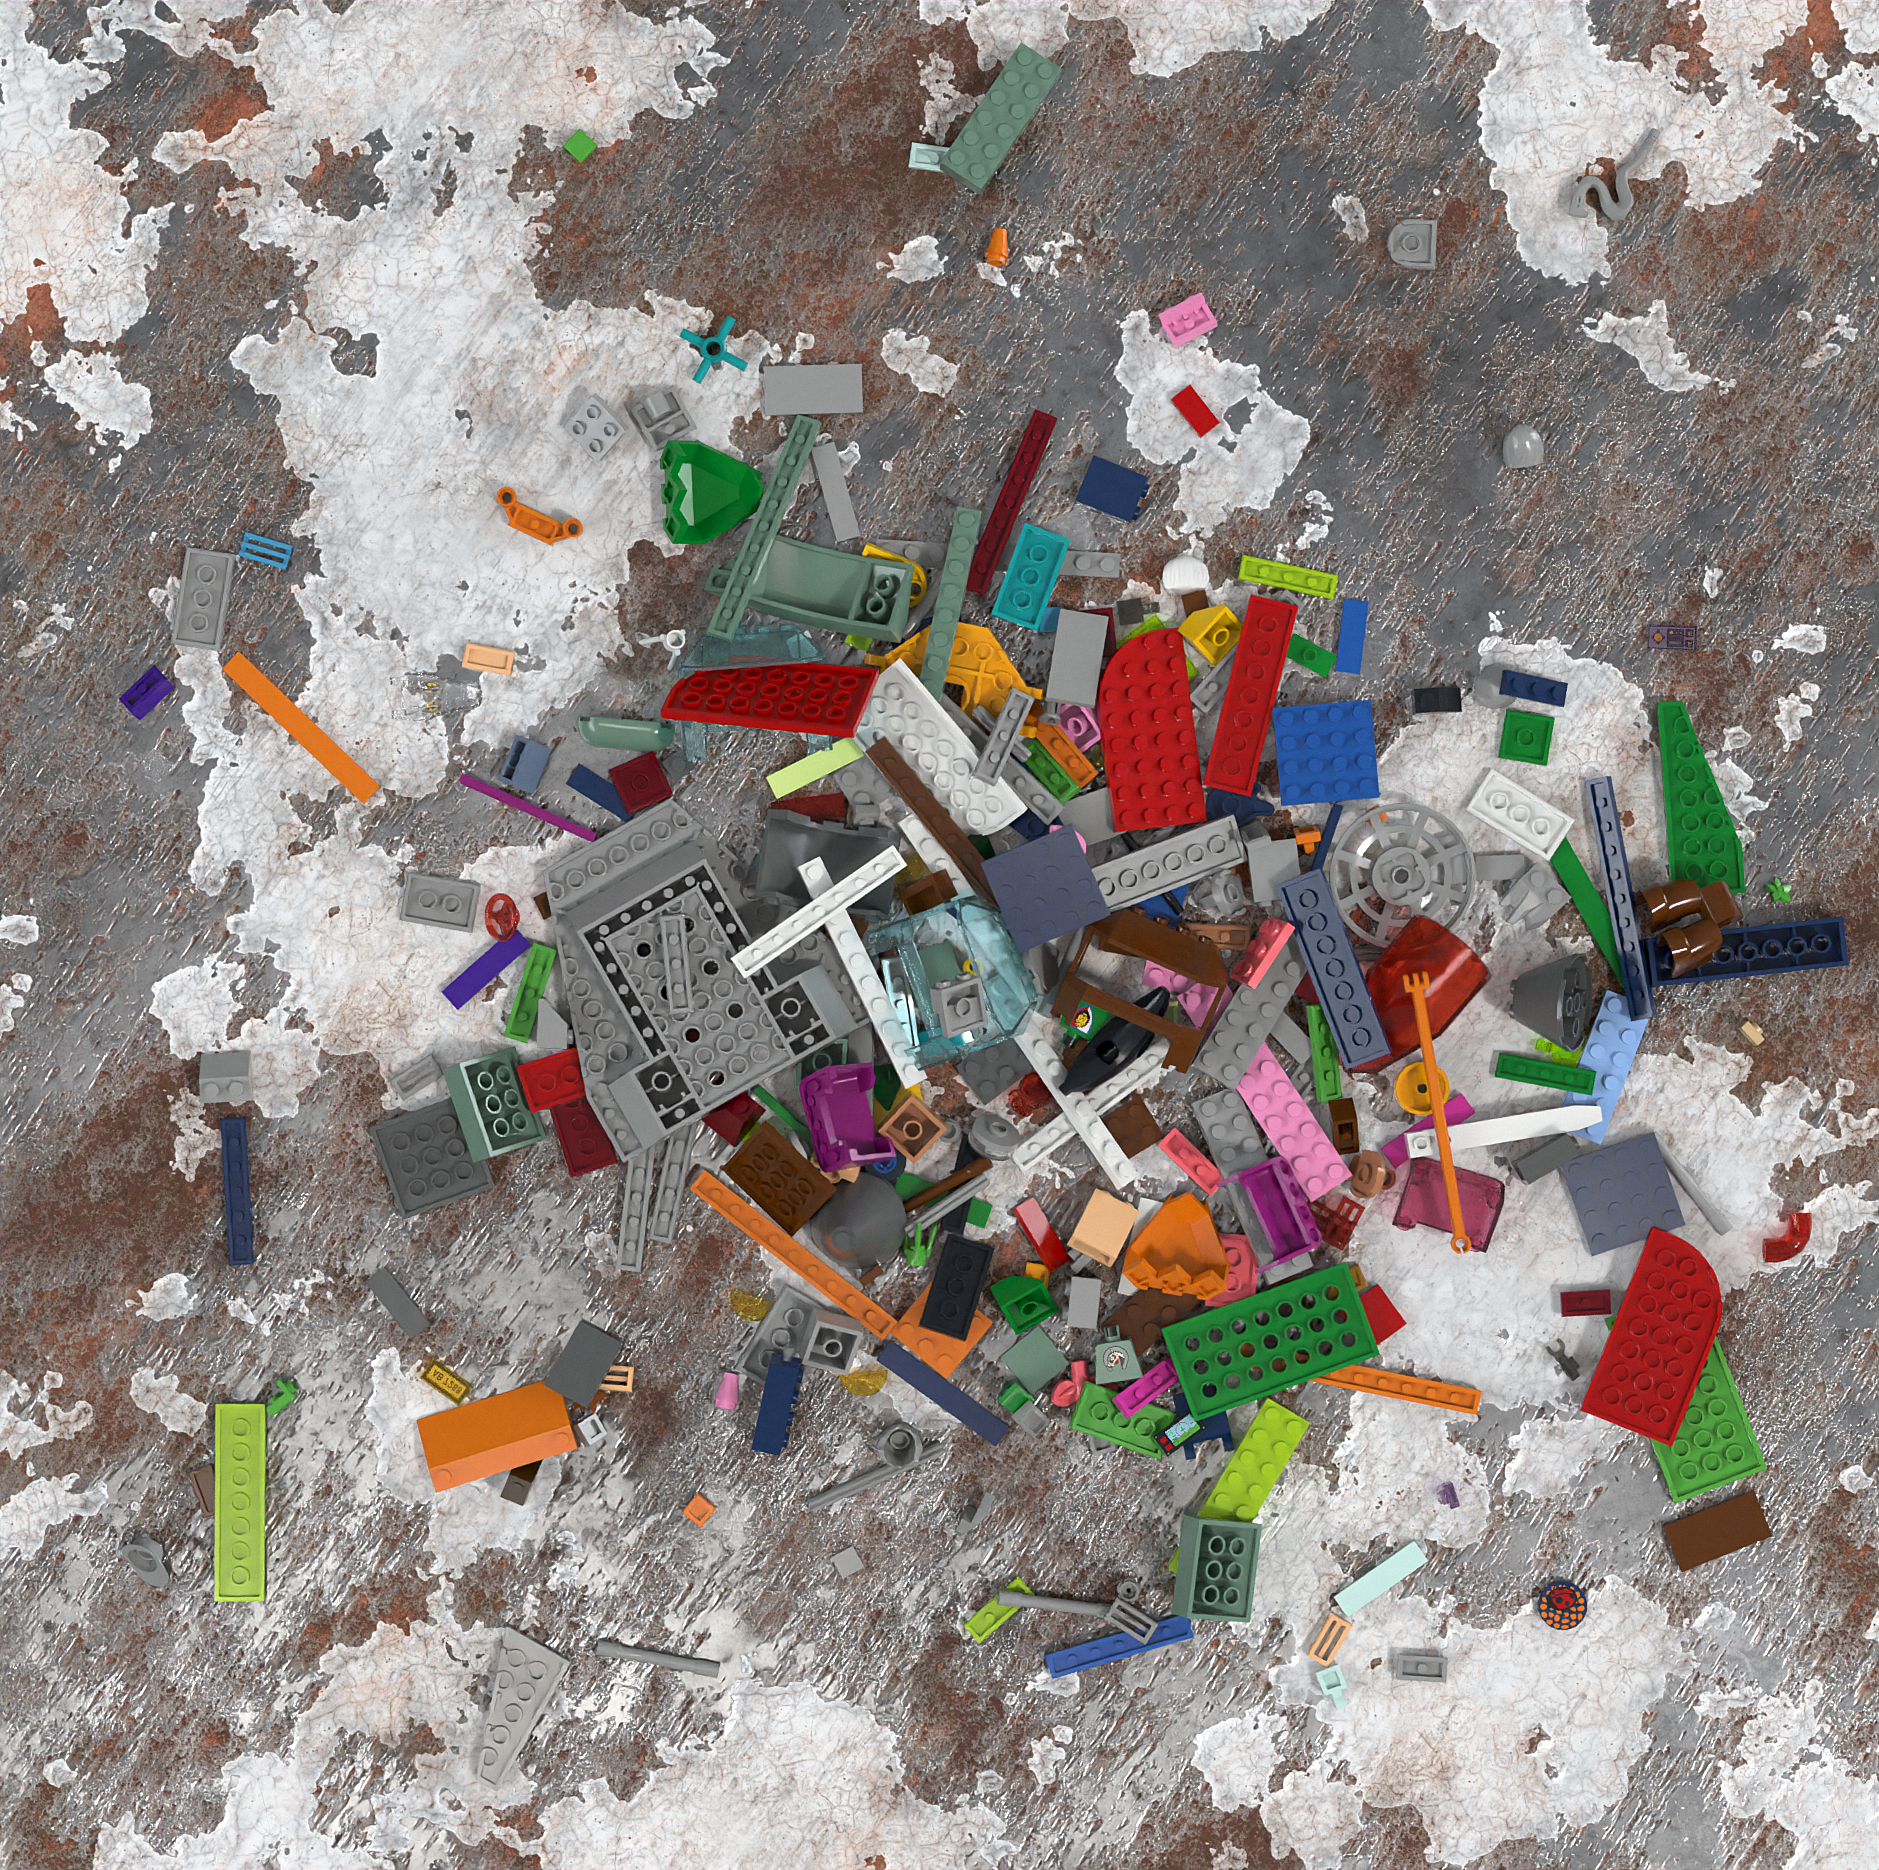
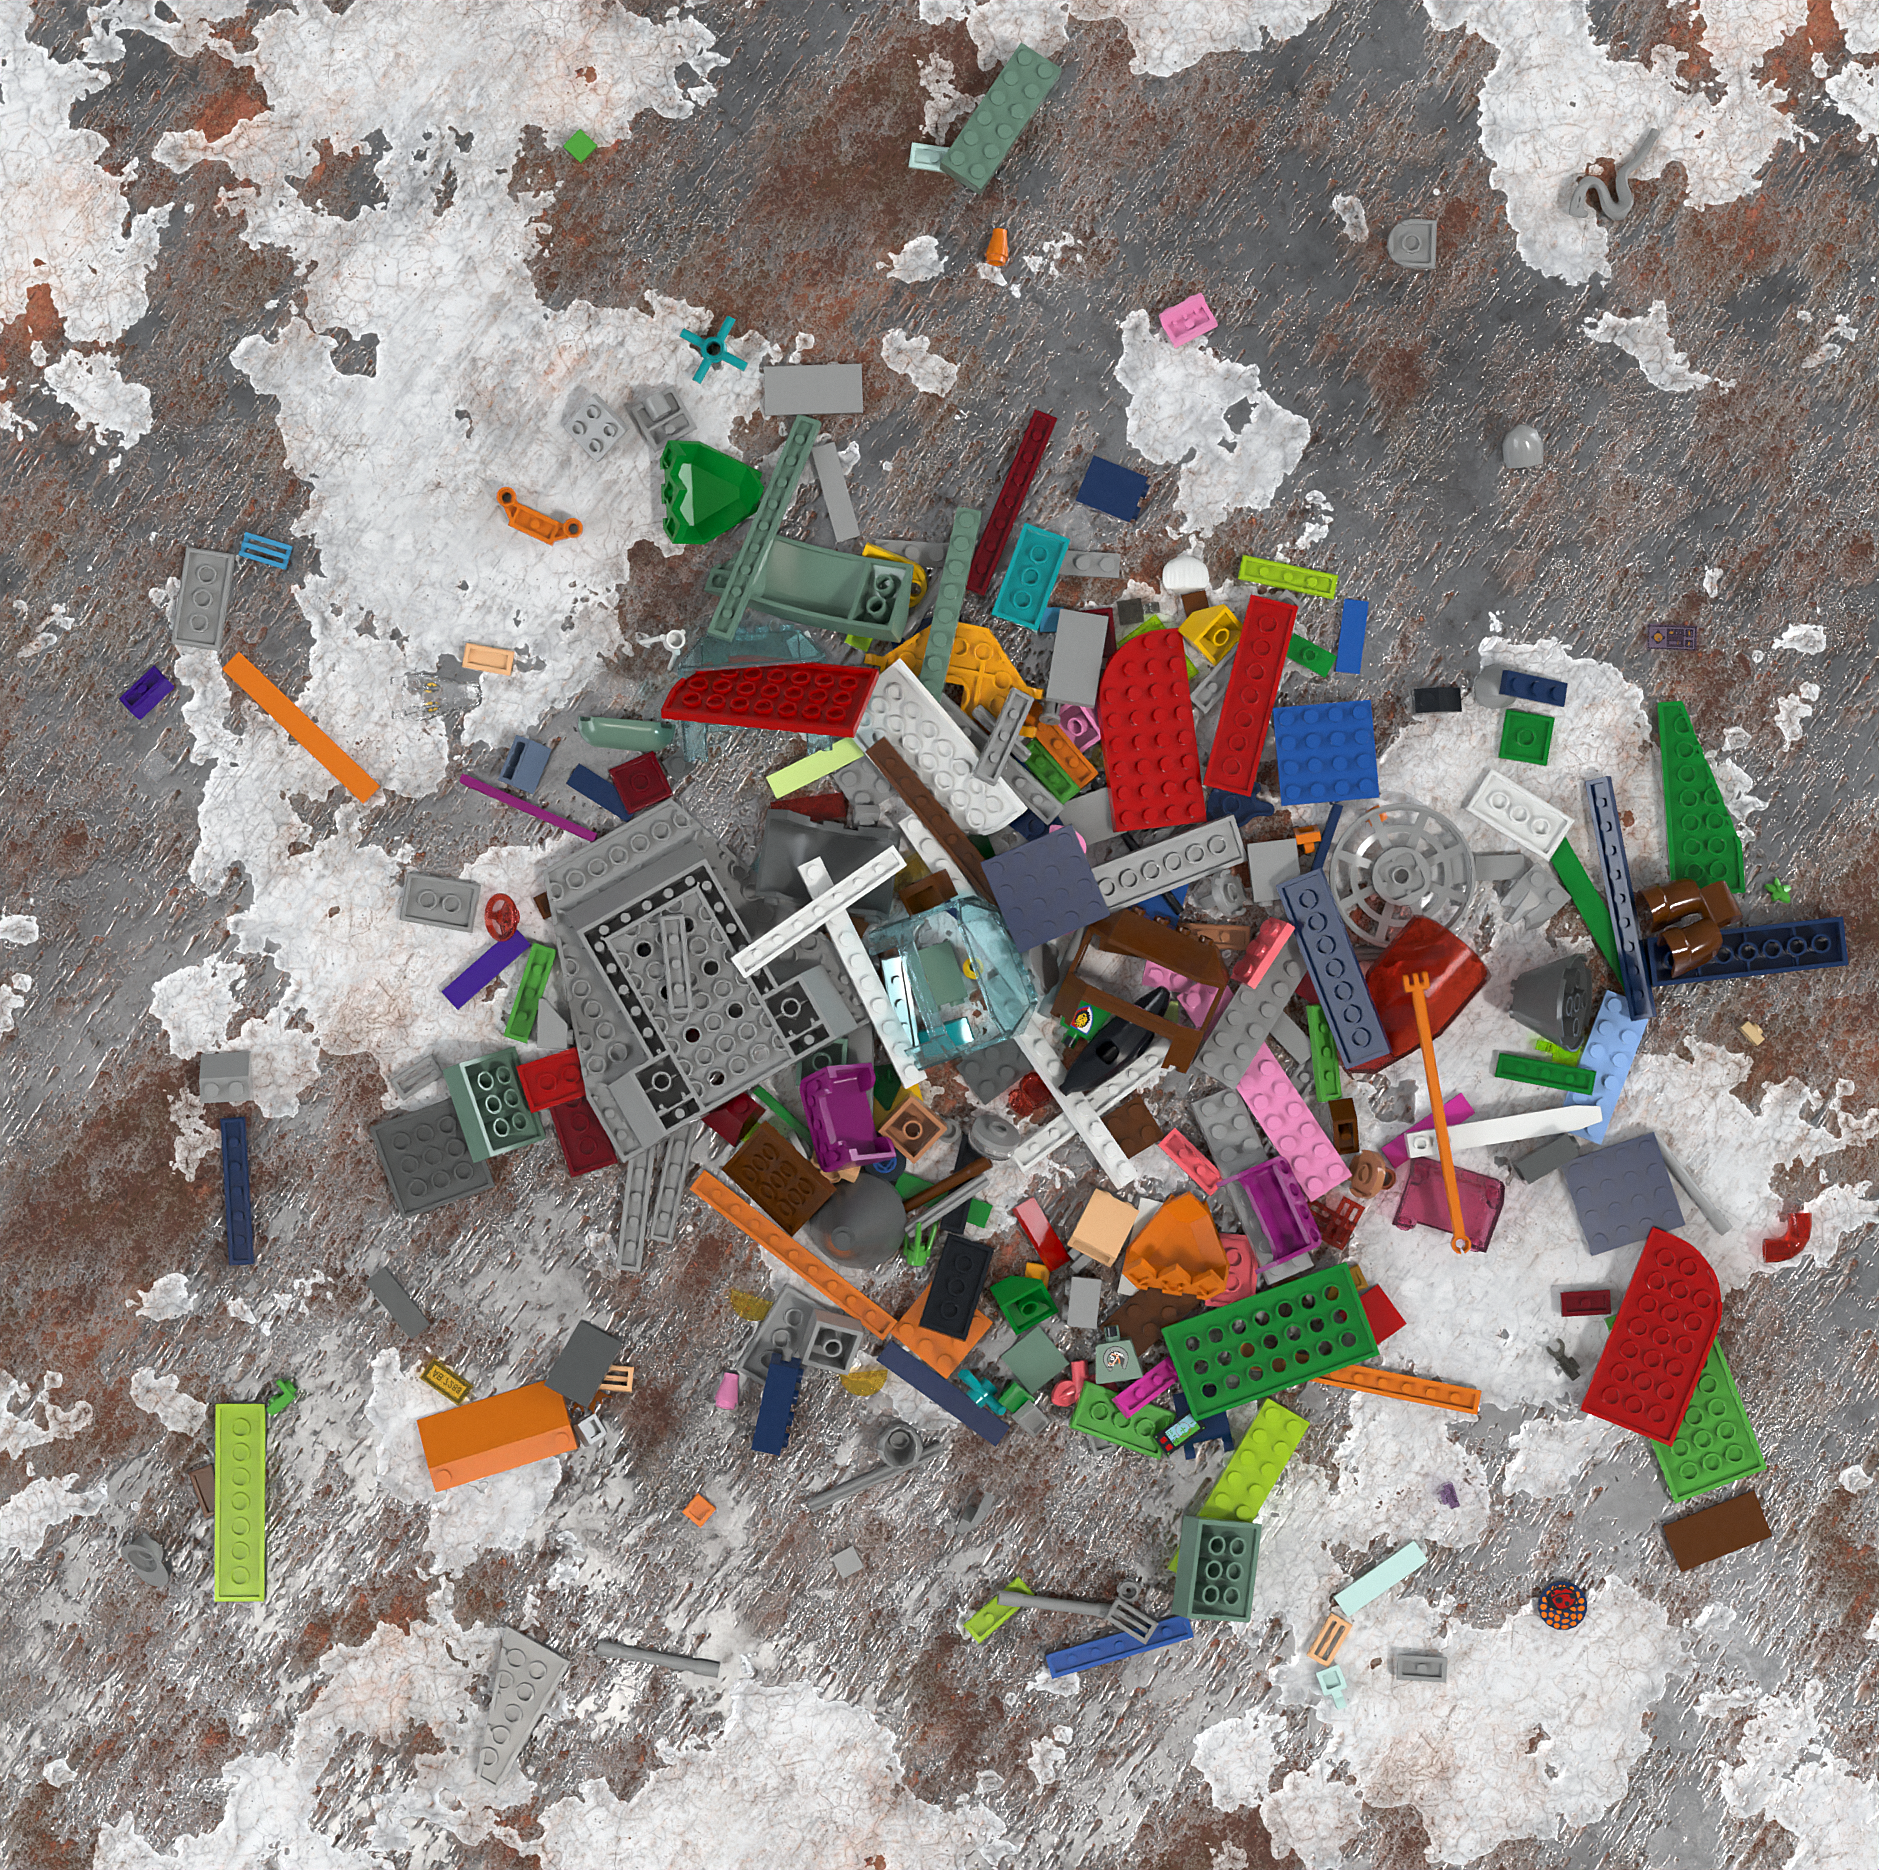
(520, 1482): dark brown slope -> none
(871, 1275): reddish brown tile -> none
(959, 1004): light grey plate -> none
(981, 1391): none -> teal bar
(1195, 411): red tile -> none
(1254, 835): light grey tile -> none
(1406, 1089): light orange wheel -> none

